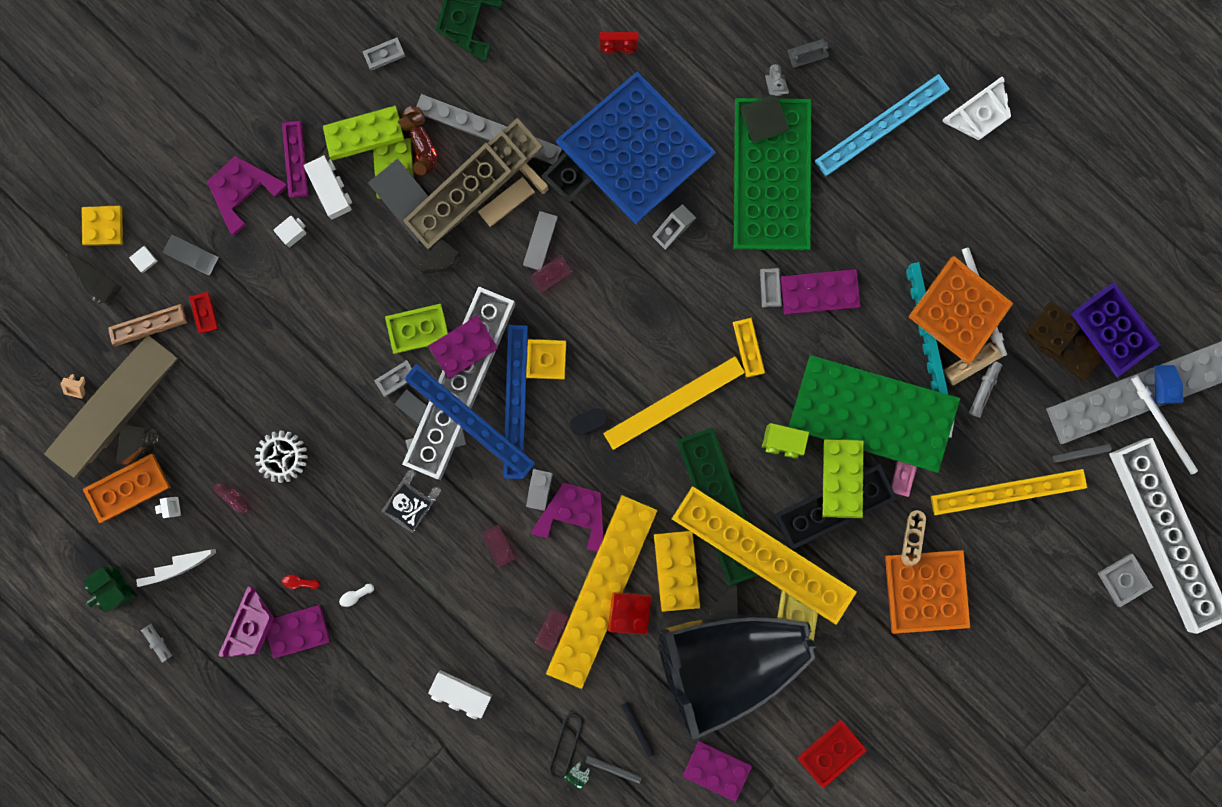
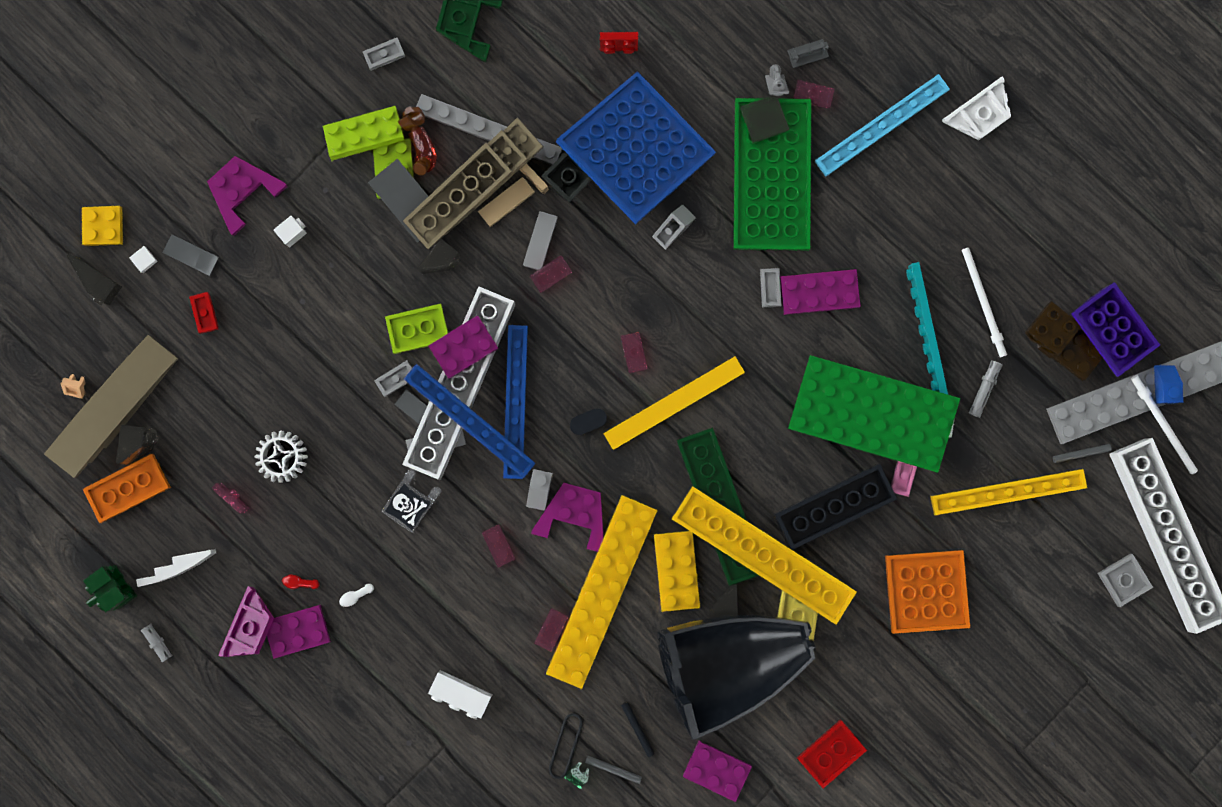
(147, 325): medium nougat tile -> none
(169, 507): white tile -> none
(295, 159): magenta tile -> none
(328, 187): white brick -> none
(546, 359): yellow plate -> none
(629, 613): red plate -> none
(634, 352): none -> clear pink plate
(748, 347): yellow tile -> none
(785, 440): lime brick -> none
(818, 94): none -> clear pink plate
(843, 479): lime plate -> none
(910, 524): tan beam -> none
(960, 310): orange plate -> none
(962, 370): tan tile -> none

